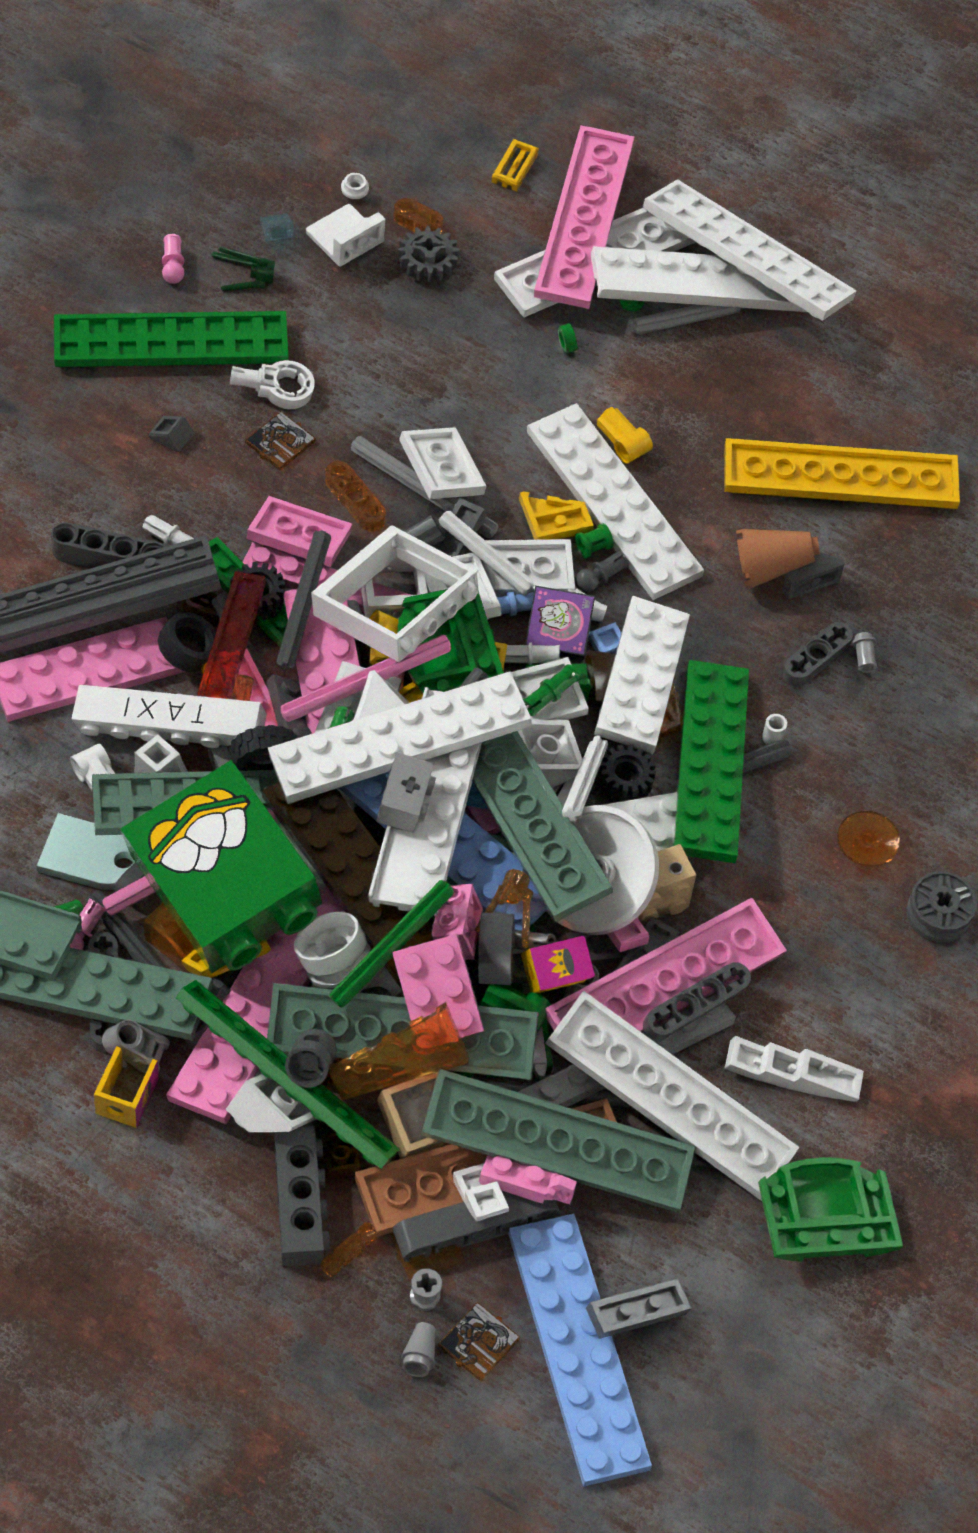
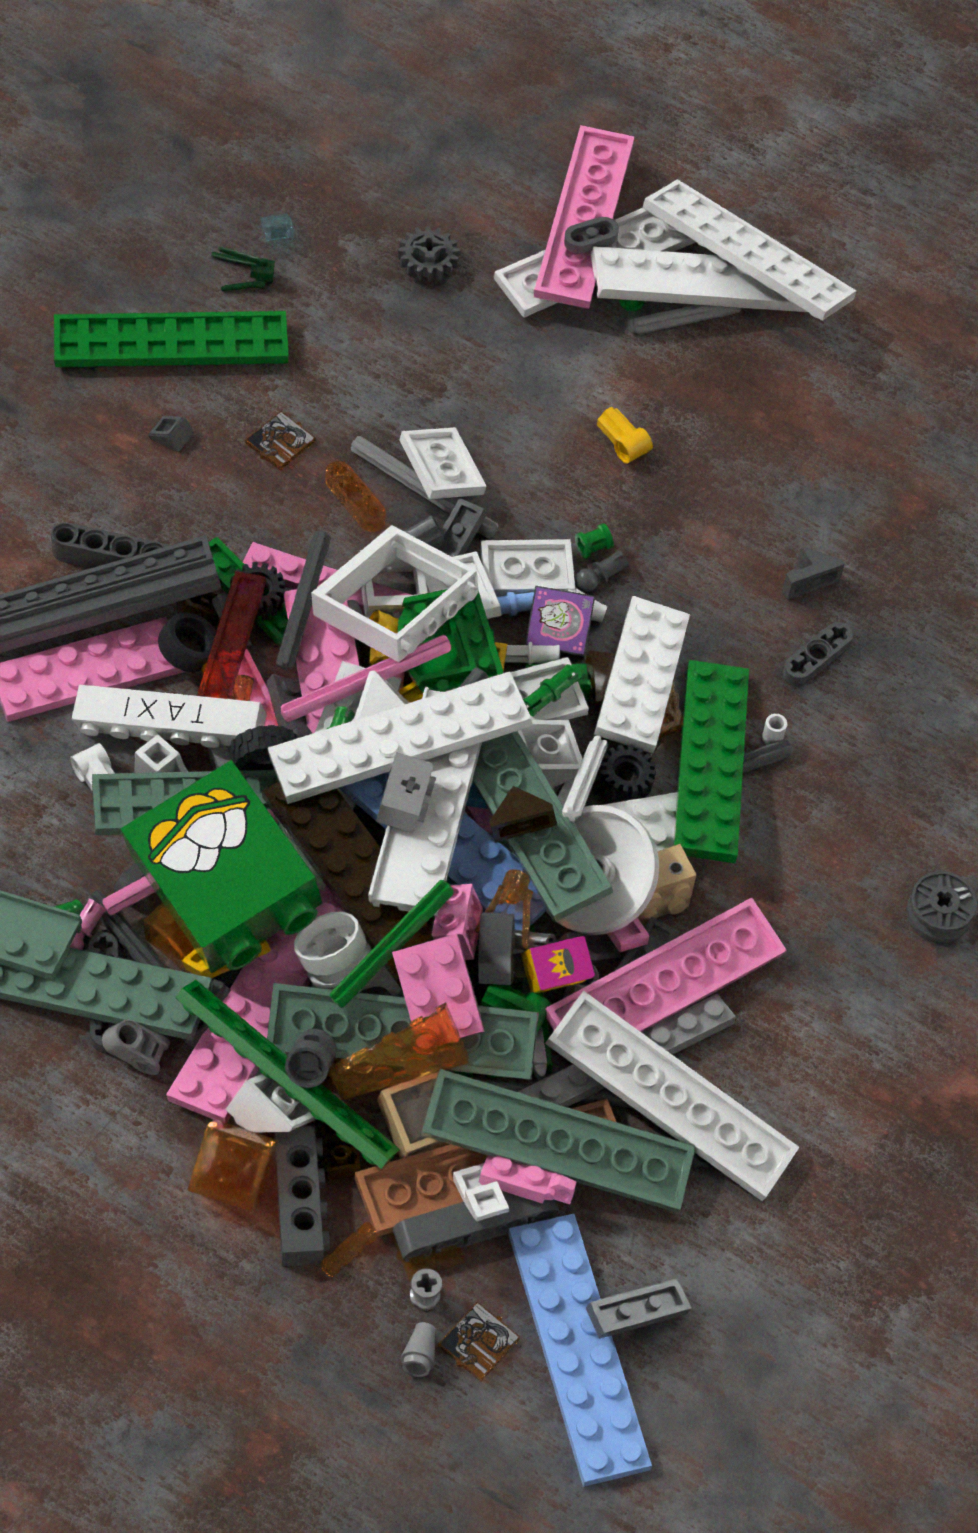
(81, 856): light aqua tile -> none
(132, 1111): yellow piece -> none
(164, 531): white axle -> none
(172, 259): bright pink pin -> none
(232, 1165): none -> clear orange brick
(266, 382): white pin -> none
(293, 526): bright pink plate -> none
(347, 233): white bracket -> none
(355, 186): white plate -> none
(418, 215): clear orange beam -> none
(486, 553): white axle -> none
(508, 179): yellow tile -> none
(520, 815): none -> dark brown slope
(555, 517): yellow wing -> none
(567, 338): green tile -> none
(595, 232): none -> dark grey plate
(605, 638): light blue tile -> none
(616, 499): white plate -> none
(698, 1003): dark grey beam -> none
(774, 553): nougat cone -> none
(793, 1070): white slope -> none
(829, 1210): green slope -> none
(841, 473): yellow plate -> none
(864, 645): light grey pin -> none
(870, 828): clear orange dish -> none

